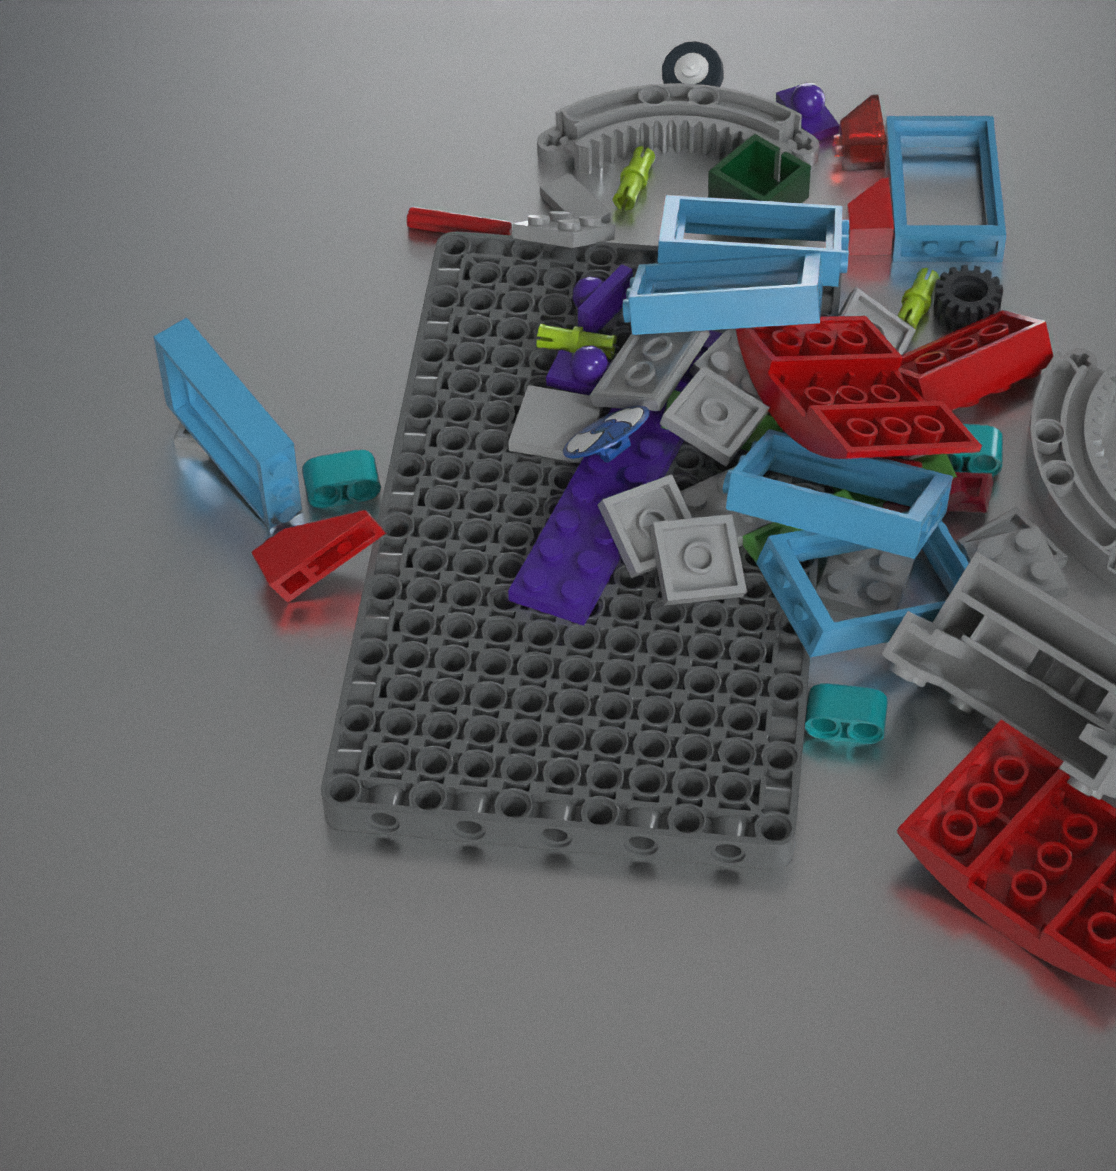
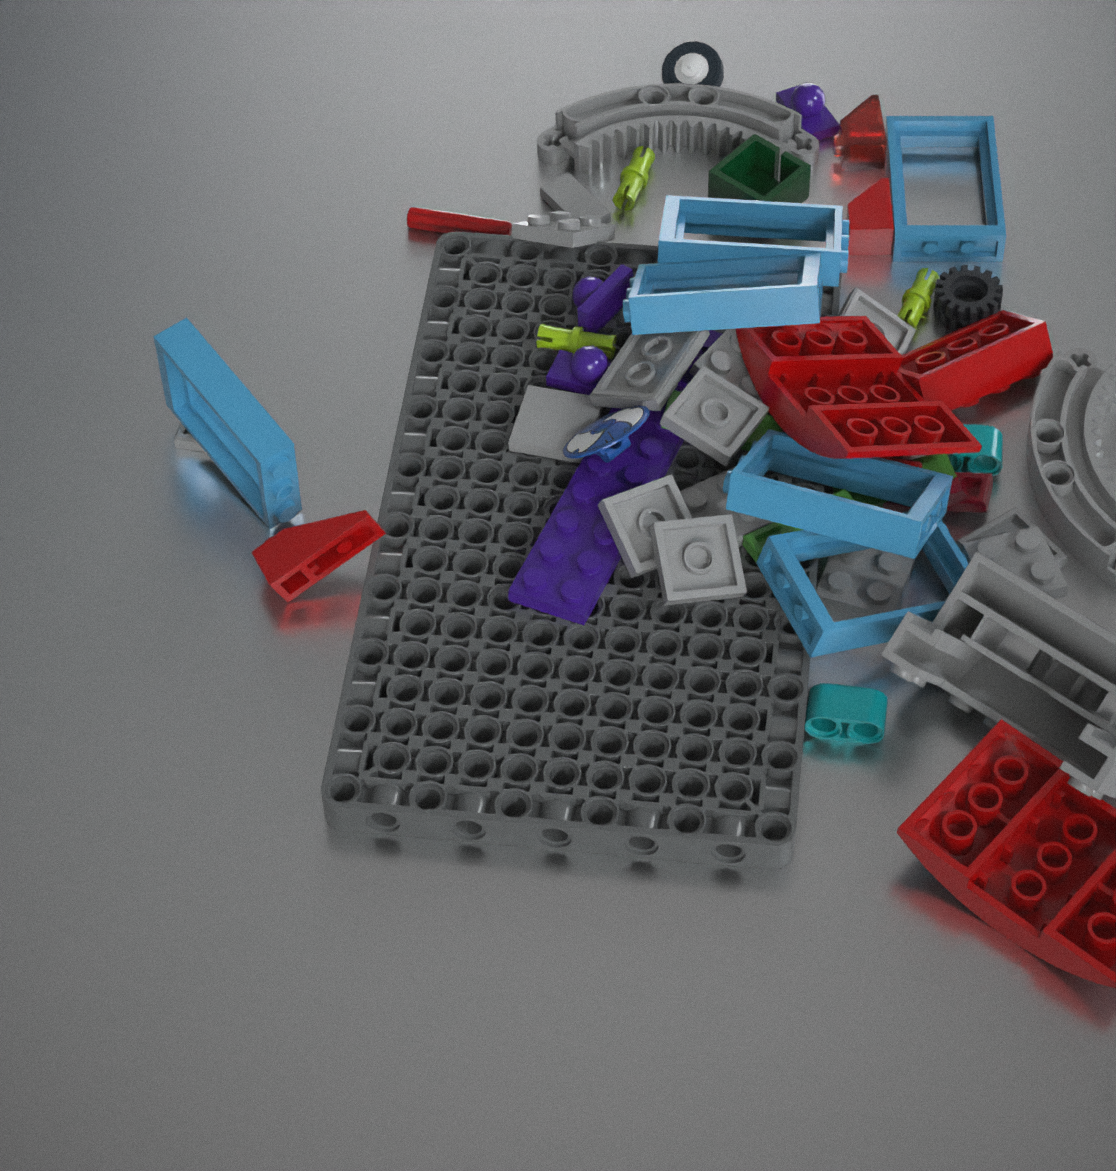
(341, 479): teal beam -> none

